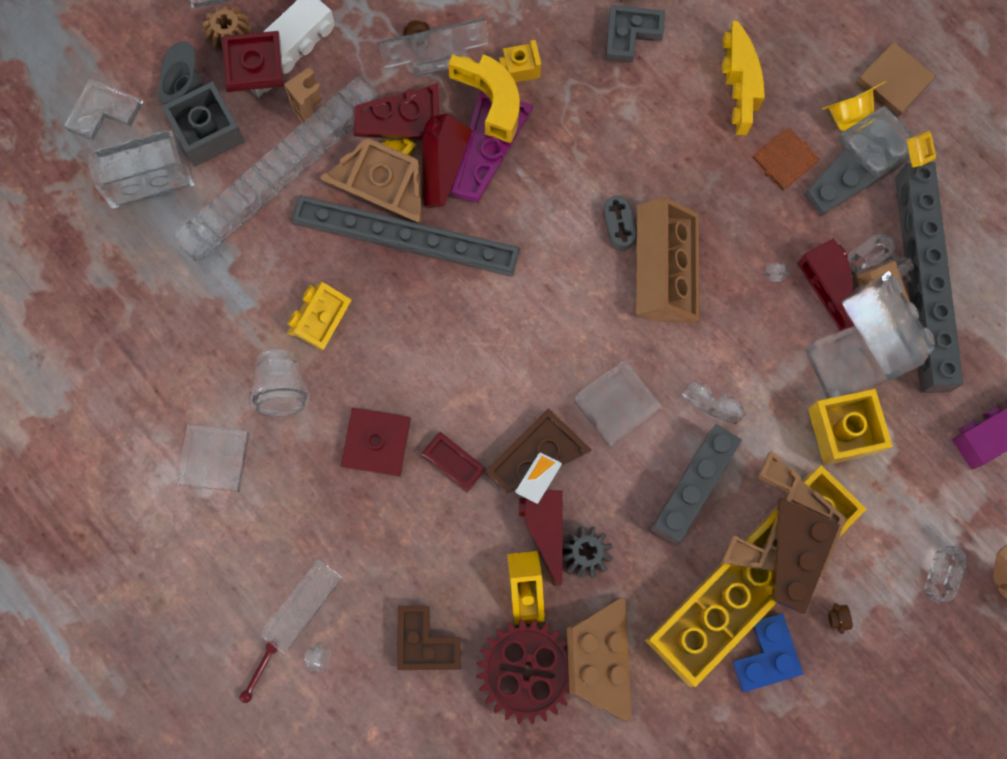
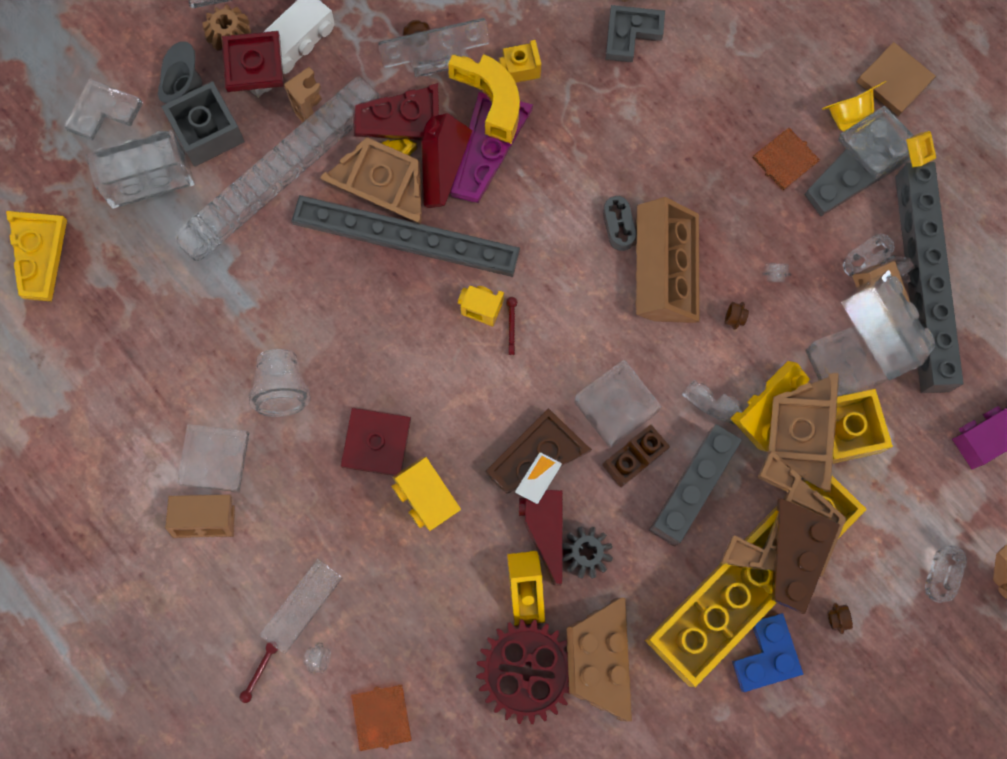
(37, 252): none -> yellow wing
(200, 516): none -> medium nougat hinge
(318, 315): yellow bracket -> none
(381, 717): none -> clear orange piece
(416, 647): reddish brown plate -> none
(425, 493): none -> yellow brick
(453, 462): dark red tile -> none
(481, 304): none -> yellow brick
(511, 303): none -> dark red hinge
(636, 455): none -> reddish brown slope
(736, 315): none -> reddish brown plate
(745, 75): yellow slope -> none
(757, 417): none -> yellow wing
(805, 430): none -> medium nougat wing
(830, 277): dark red slope -> none

